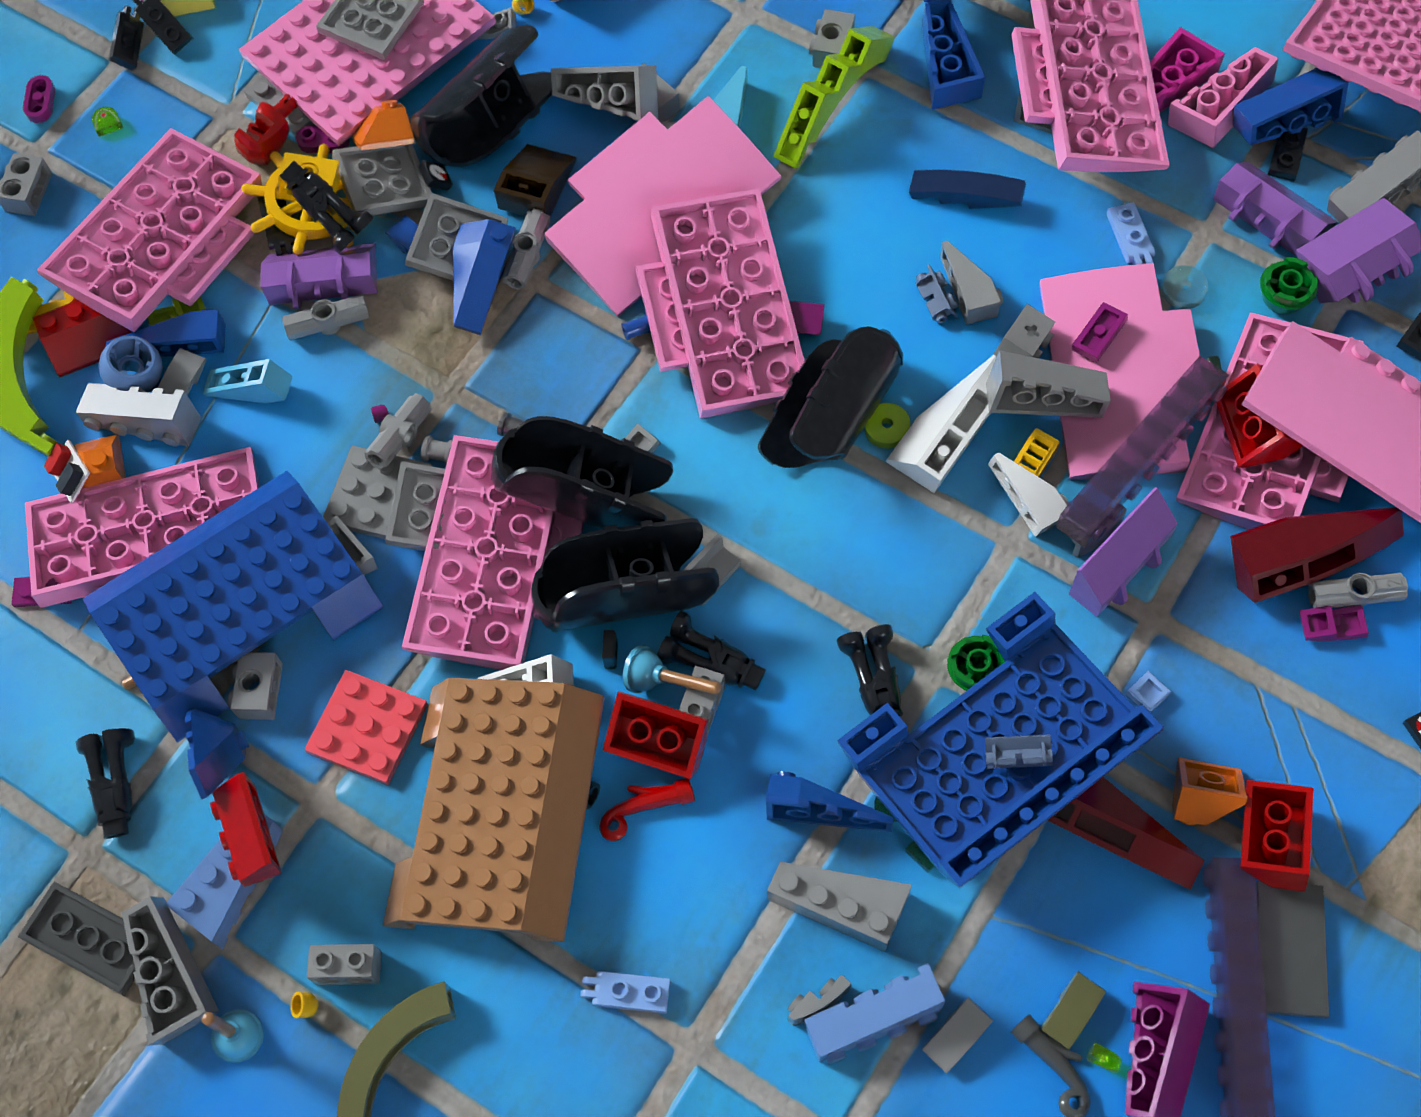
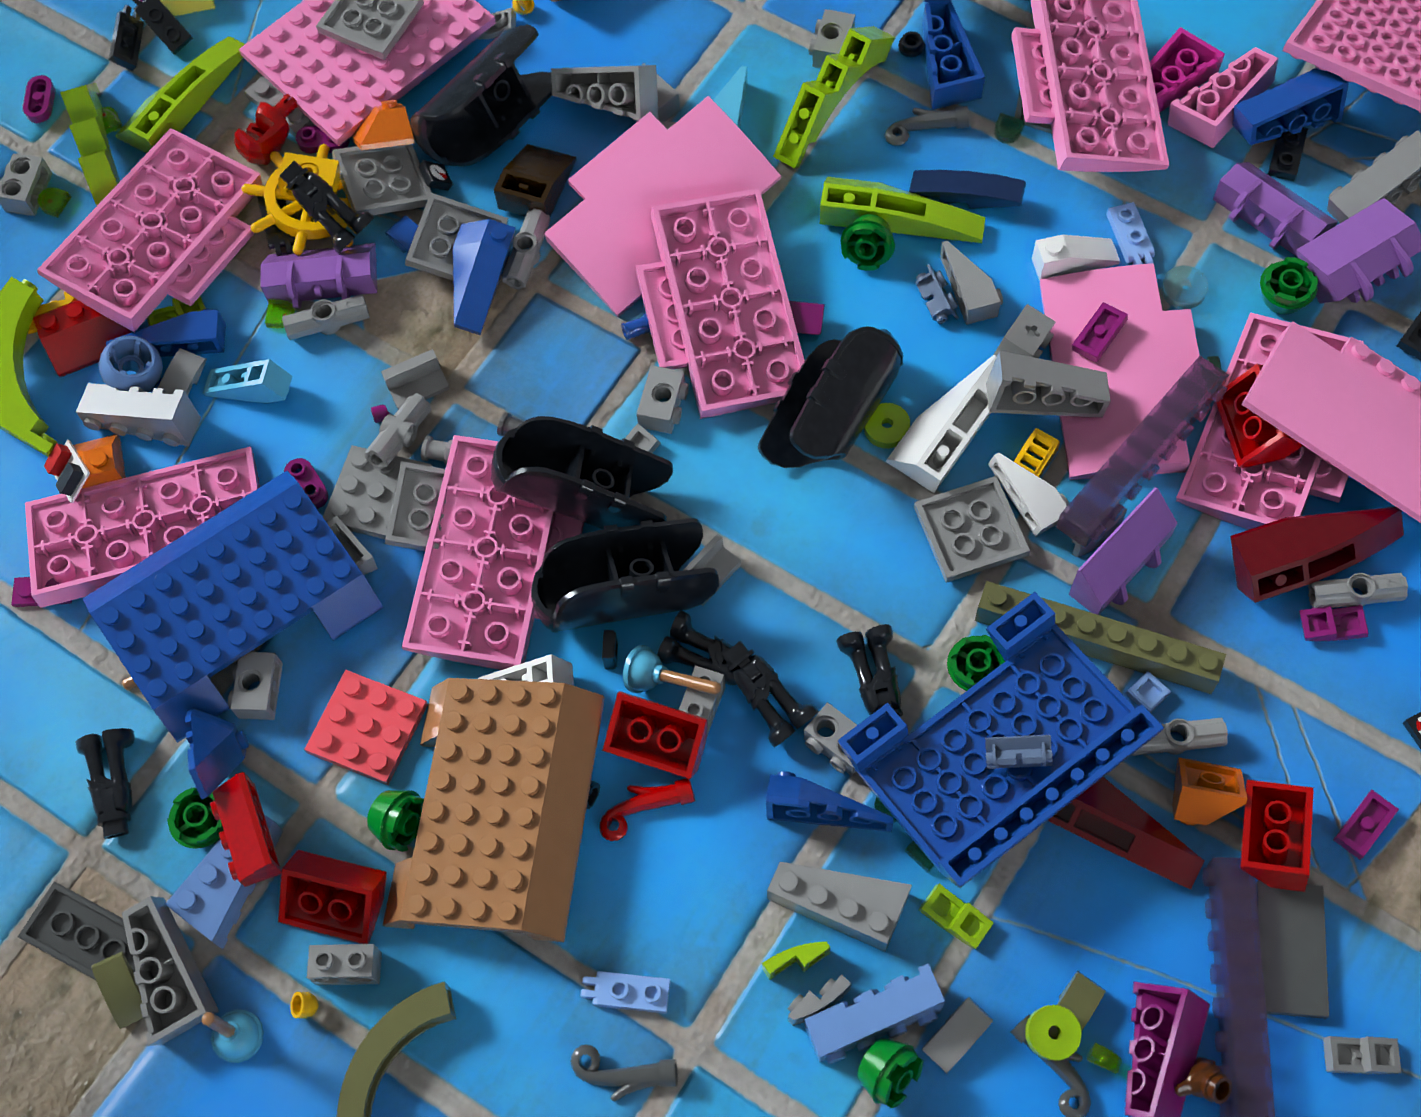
(53, 201): none -> clear neon green tile
(91, 139): none -> lime arch
(119, 989): none -> olive slope
(182, 96): none -> lime wedge
(193, 821): none -> green cone
(275, 311): none -> clear neon green tile
(308, 480): none -> magenta plate
(331, 896): none -> red slope
(395, 818): none -> green cone
(415, 375): none -> light grey panel
(628, 1078): none -> dark grey plant
(662, 384): none -> light grey brick
(755, 681): none -> black piece
(805, 956): none -> lime slope
(840, 725): none -> light grey brick
(867, 242): none -> green cone
(888, 1071): none -> green cone
(905, 212): none -> lime wedge
(911, 44): none -> black plate
(927, 120): none -> dark grey plant
(955, 916): none -> lime slope
(971, 529): none -> light grey plate
(1008, 128): none -> clear green tile
(1068, 1032): none -> lime piece
(1072, 254): none -> white slope
(1117, 641): none -> olive brick
(1196, 735): none -> light grey piece
(1205, 1081): none -> reddish brown animal
(1362, 1055): none -> light grey slope
(1365, 824): none -> magenta plate

